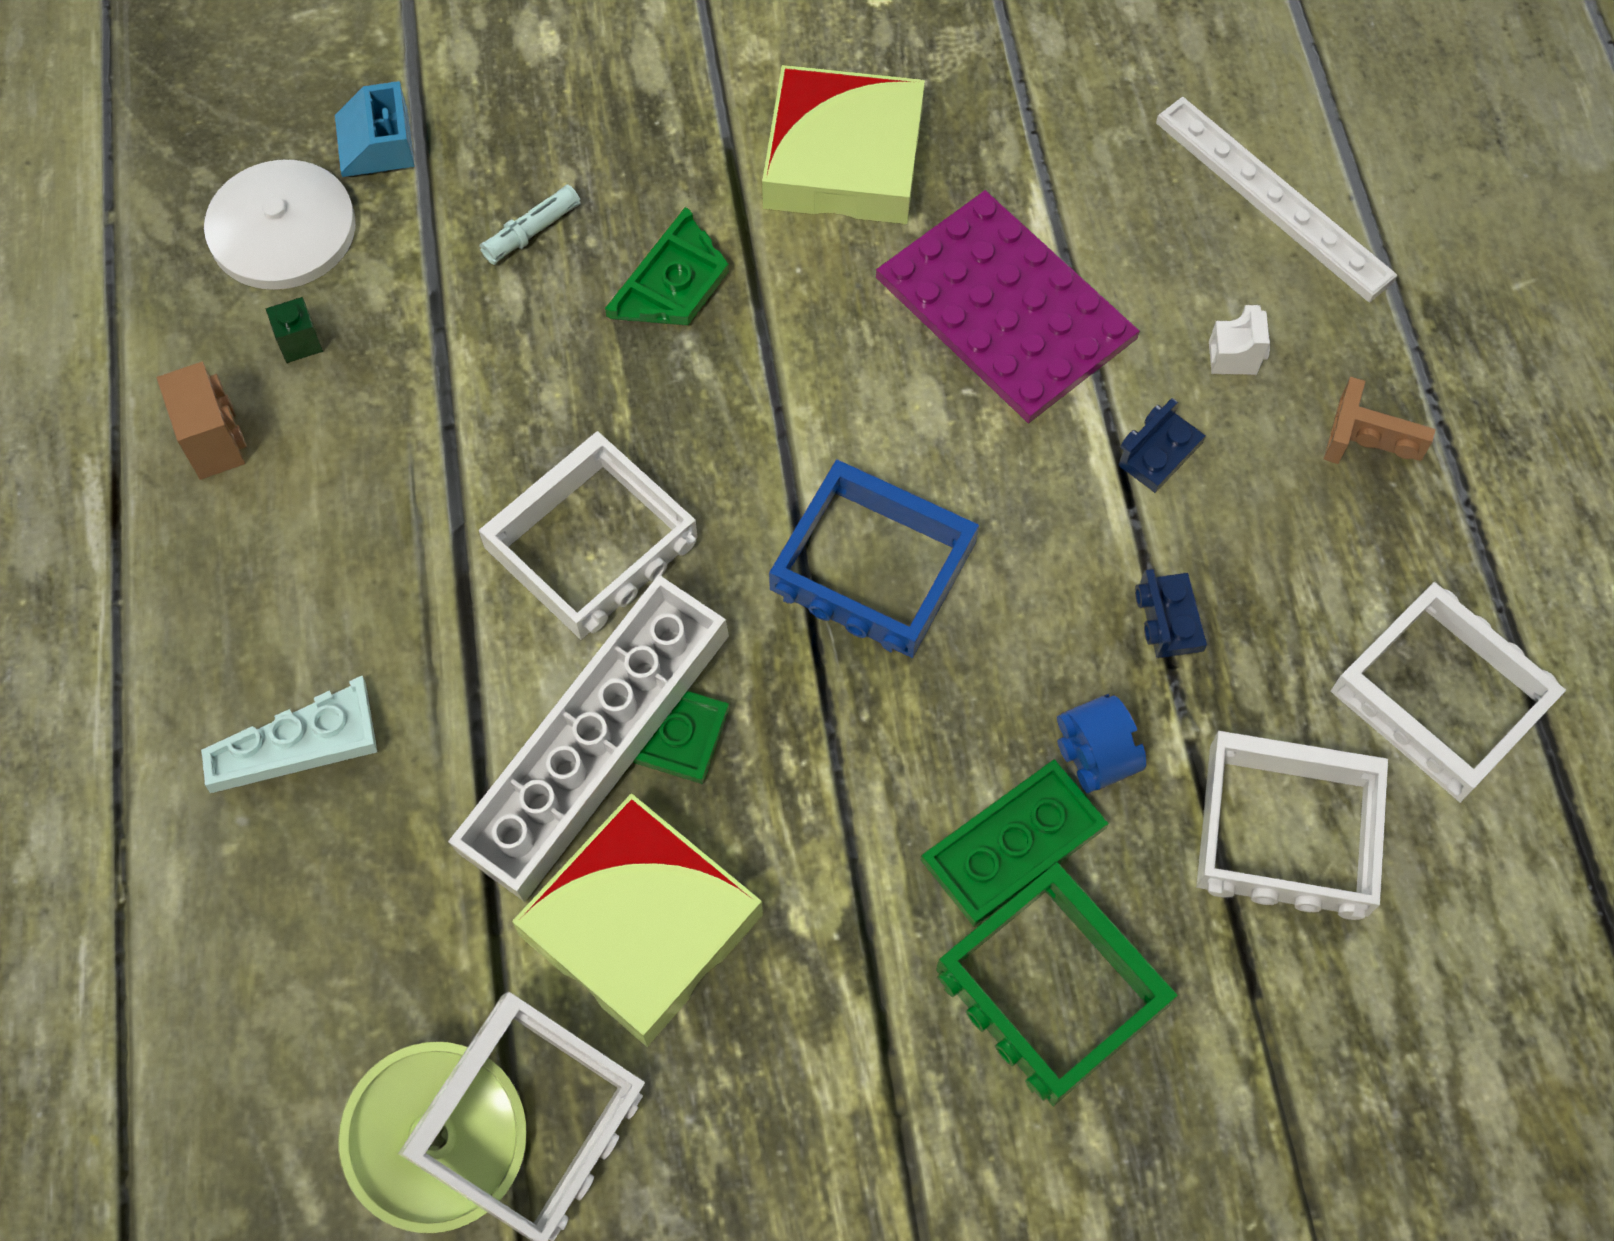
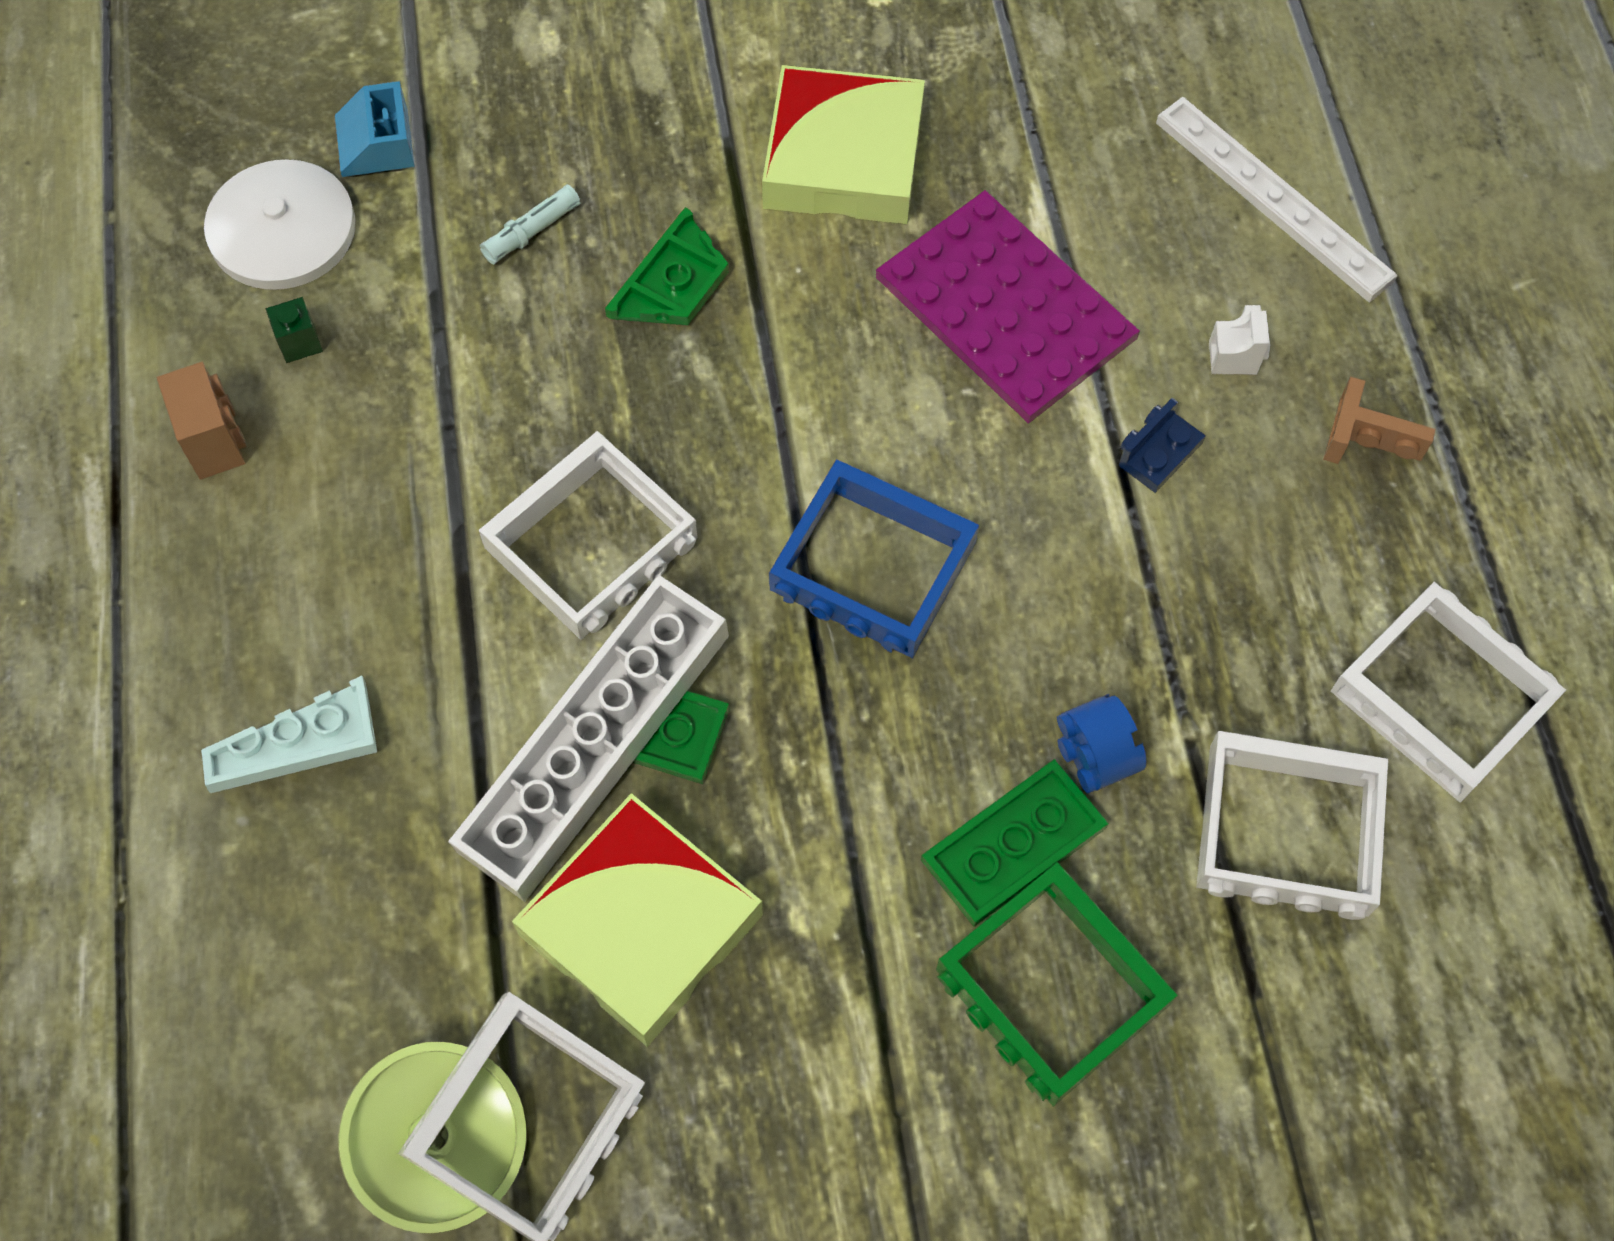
(1171, 614): dark blue bracket -> none

